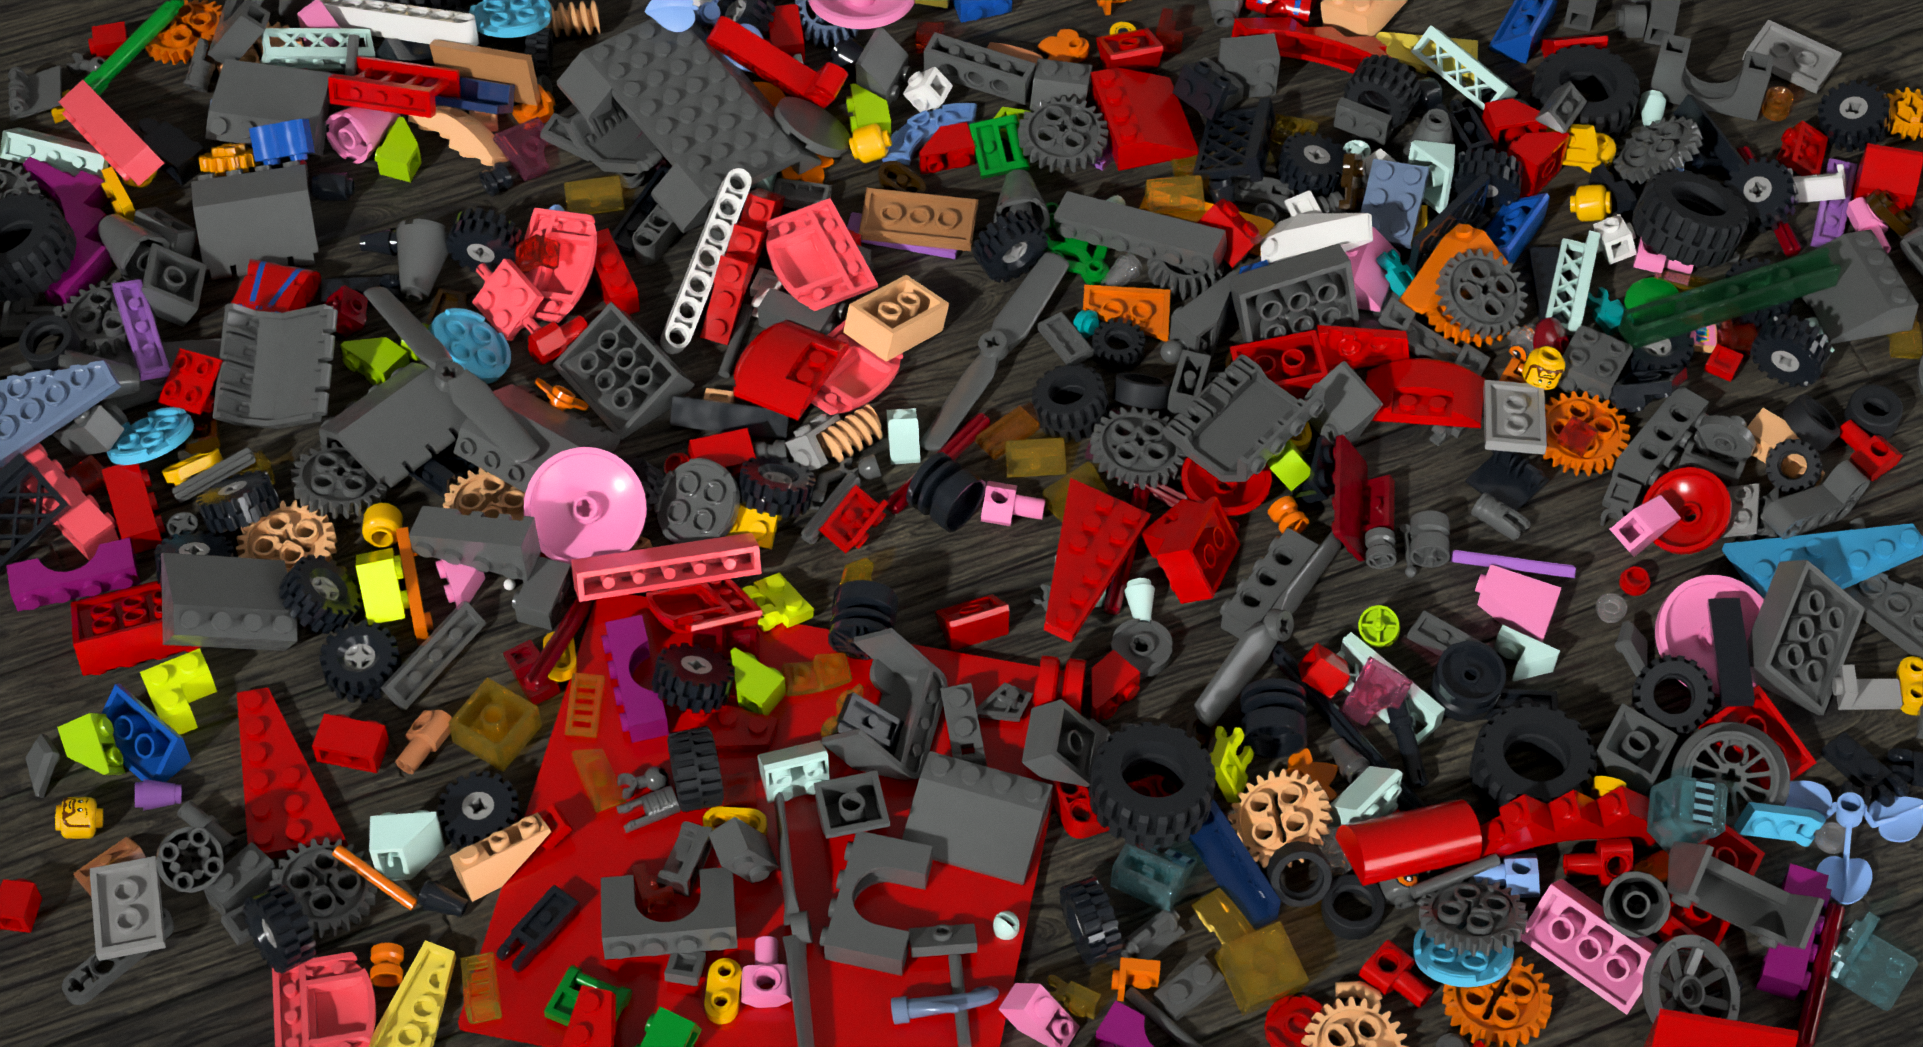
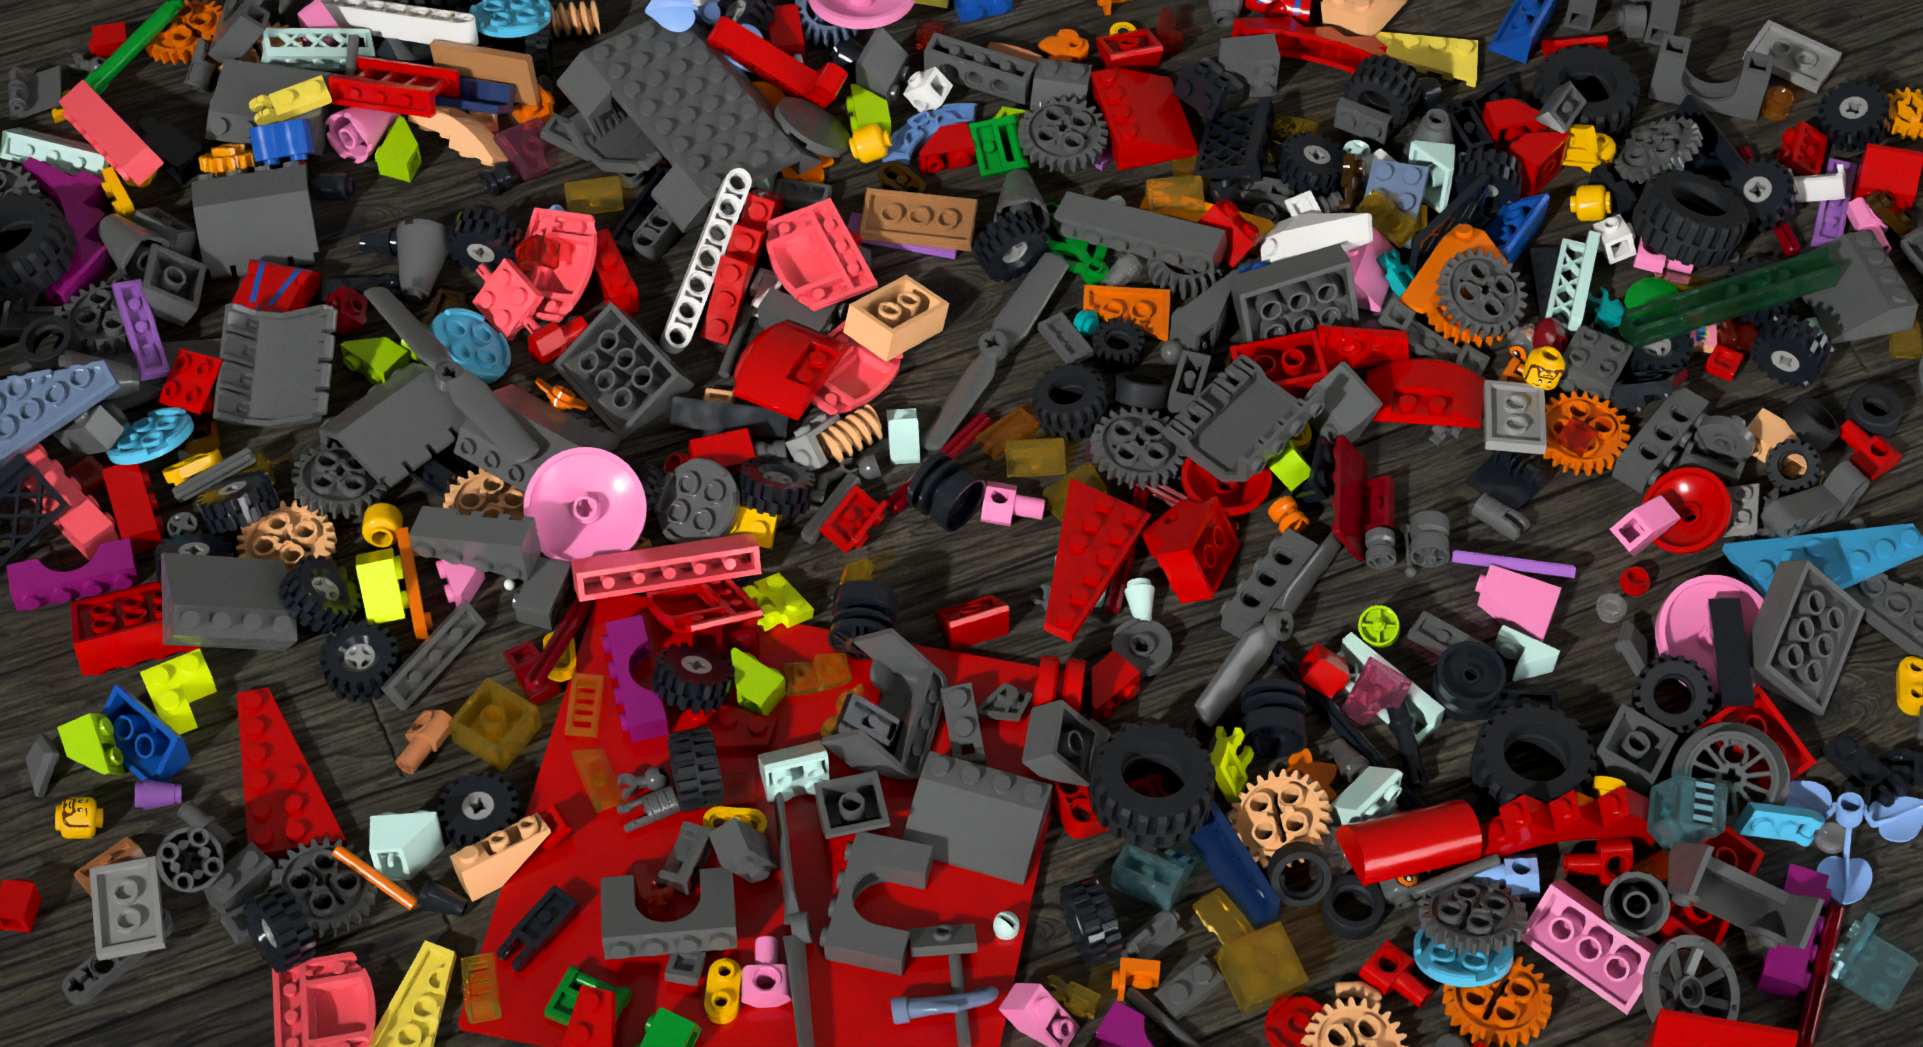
(290, 101): none -> light yellow hinge
(350, 743): red brick -> none
(386, 966): orange wheel -> none
(1387, 218): none -> clear yellow slope
(1461, 57): light aqua fence -> none
(1619, 499): dark grey plate -> none
(1652, 107): light aqua cone -> none
(1865, 693): light grey bracket -> none

